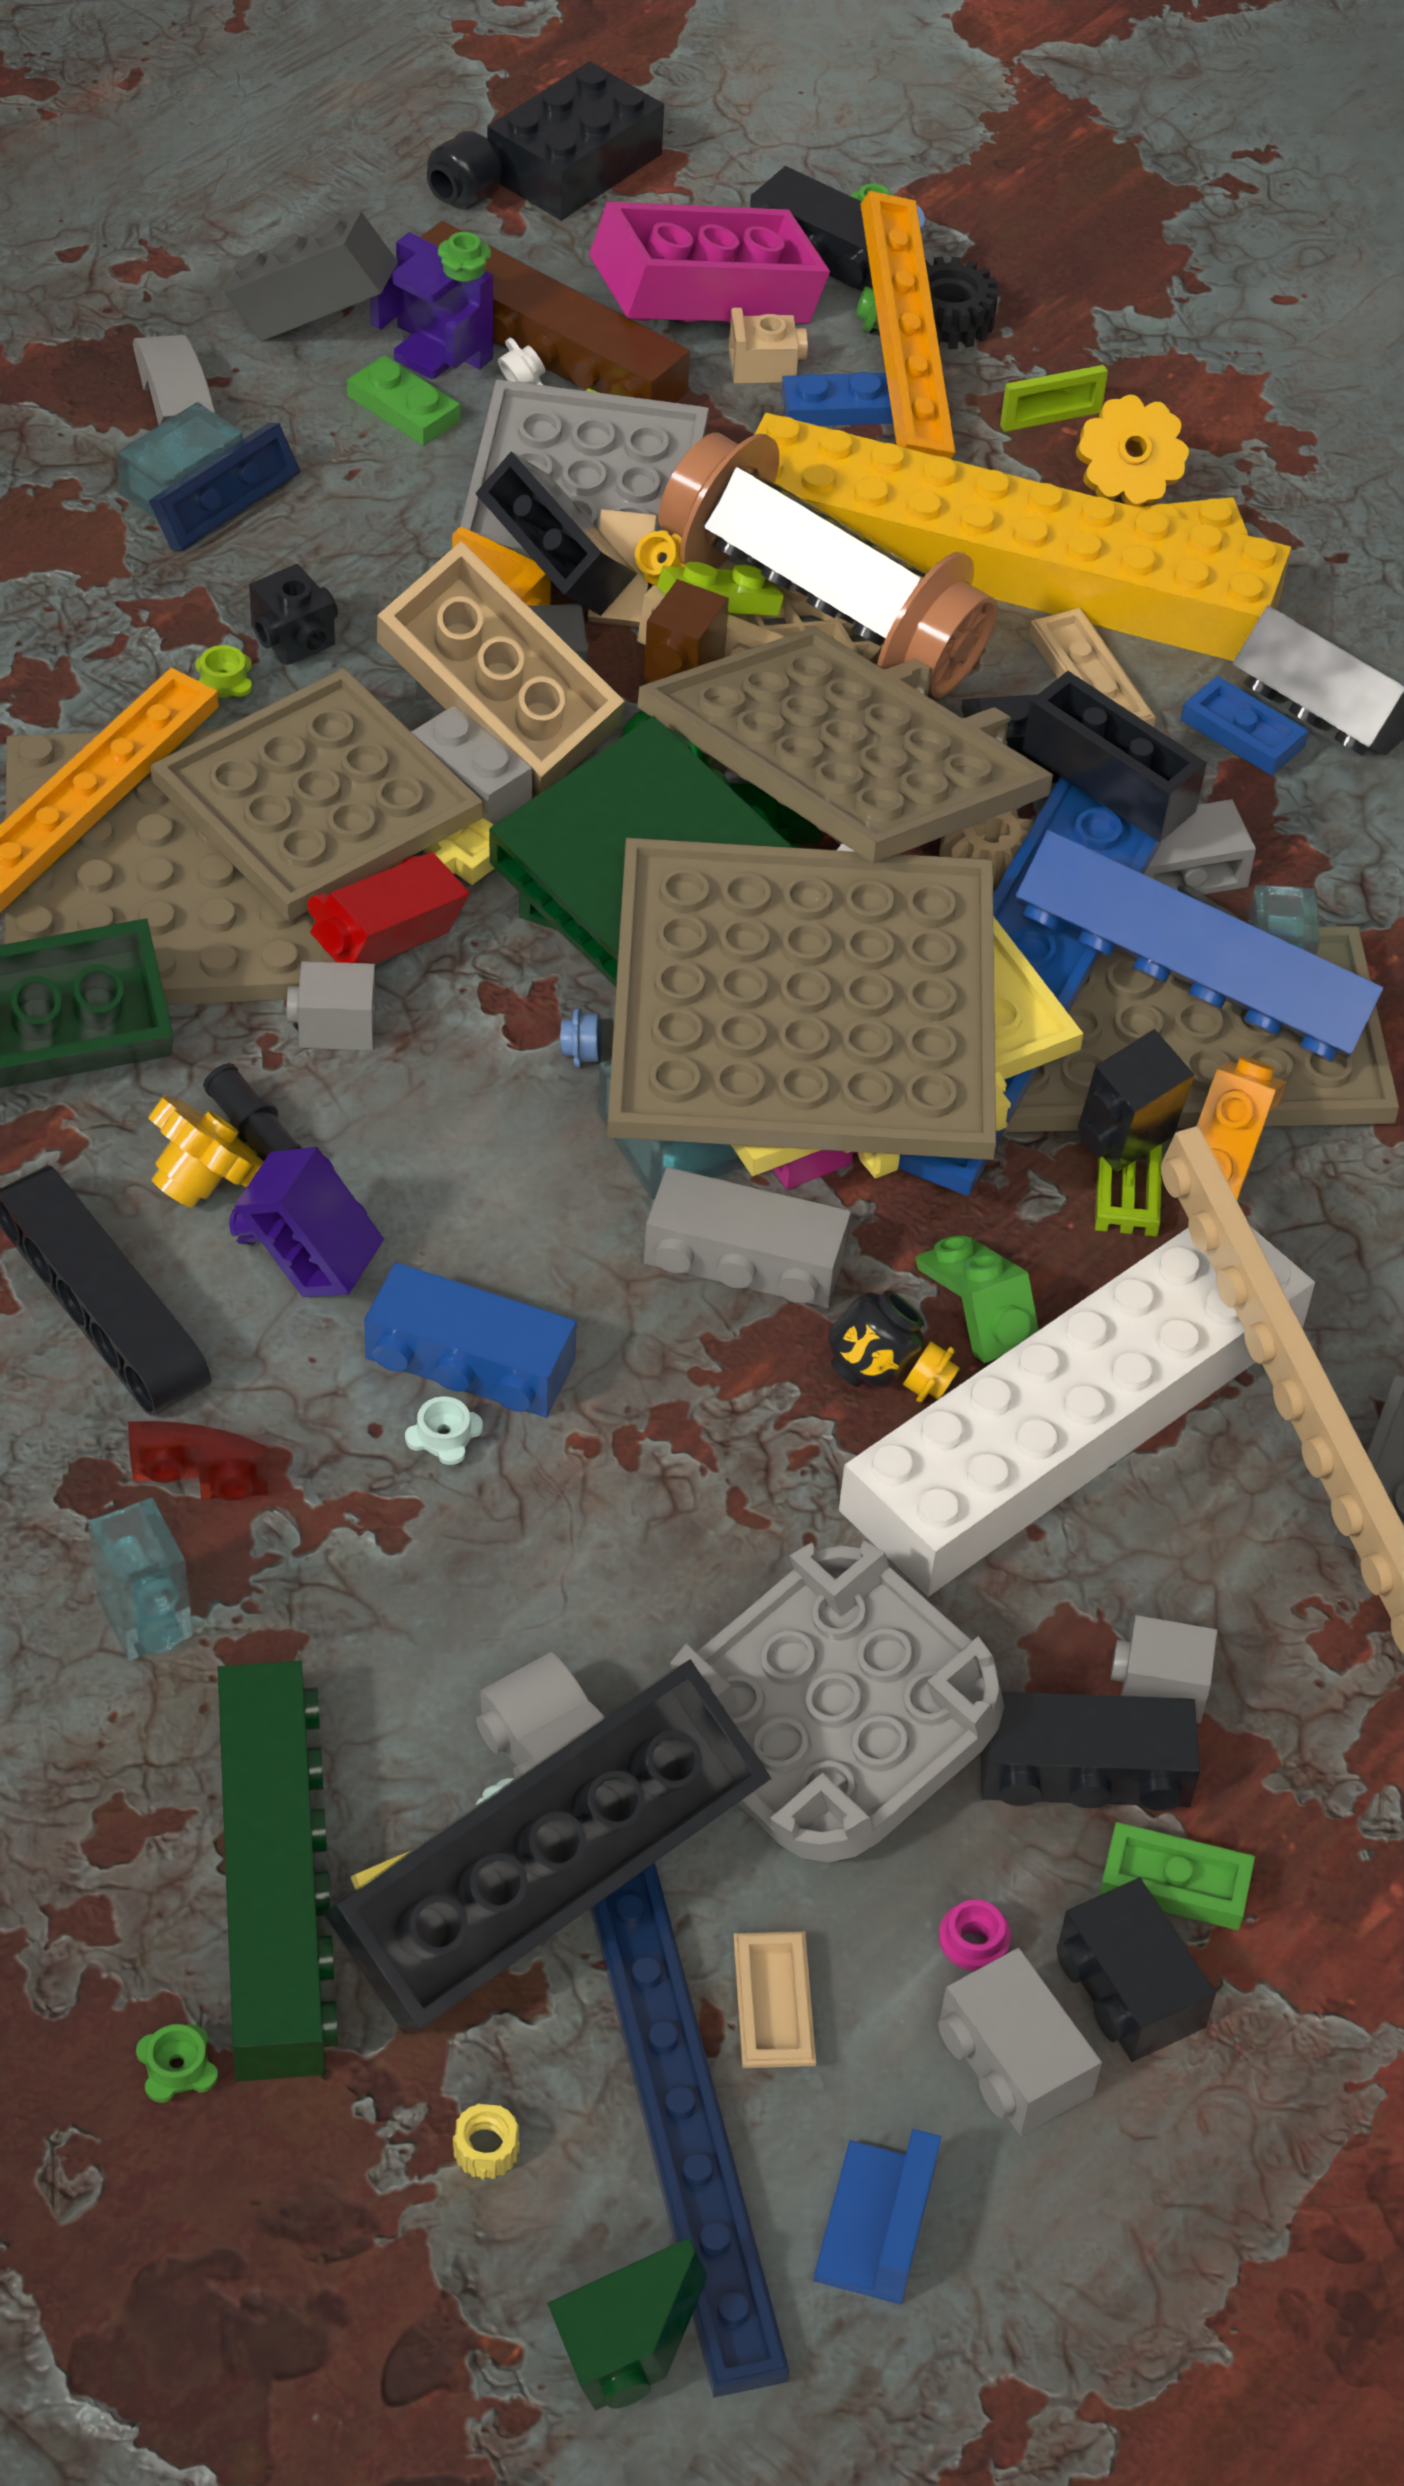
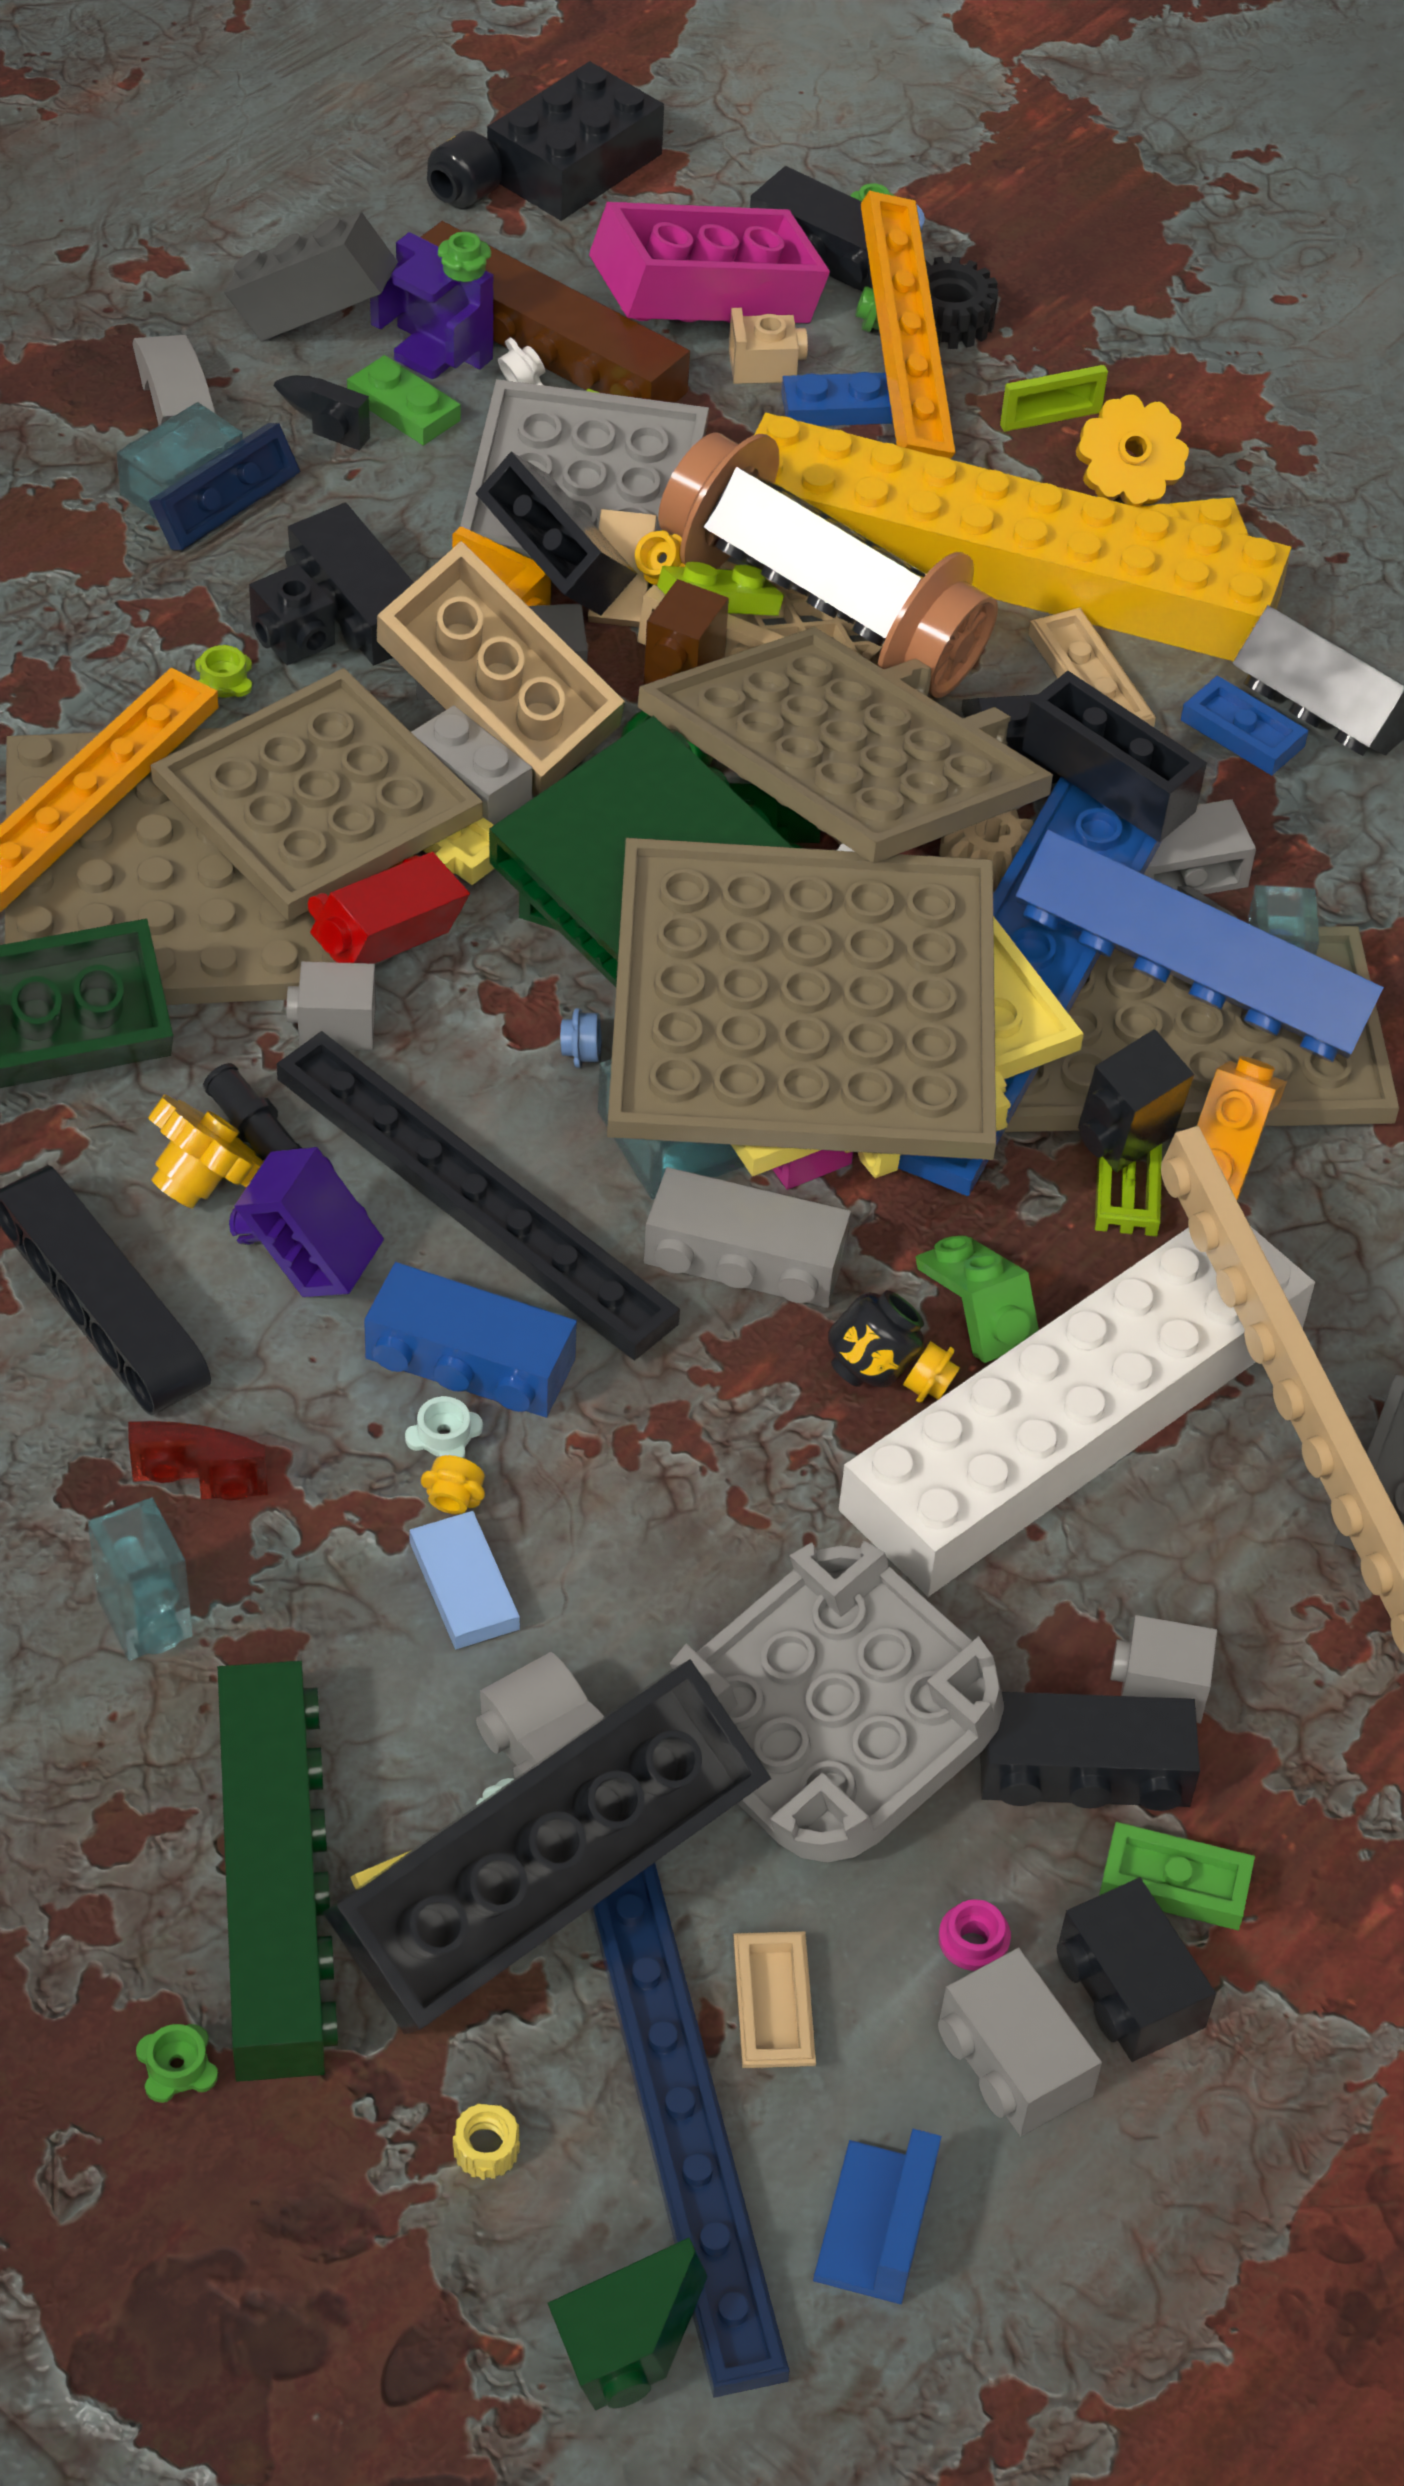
(334, 410): none -> black plate
(355, 569): none -> black brick
(454, 1484): none -> yellow plate
(464, 1580): none -> light blue tile
(479, 1196): none -> black plate

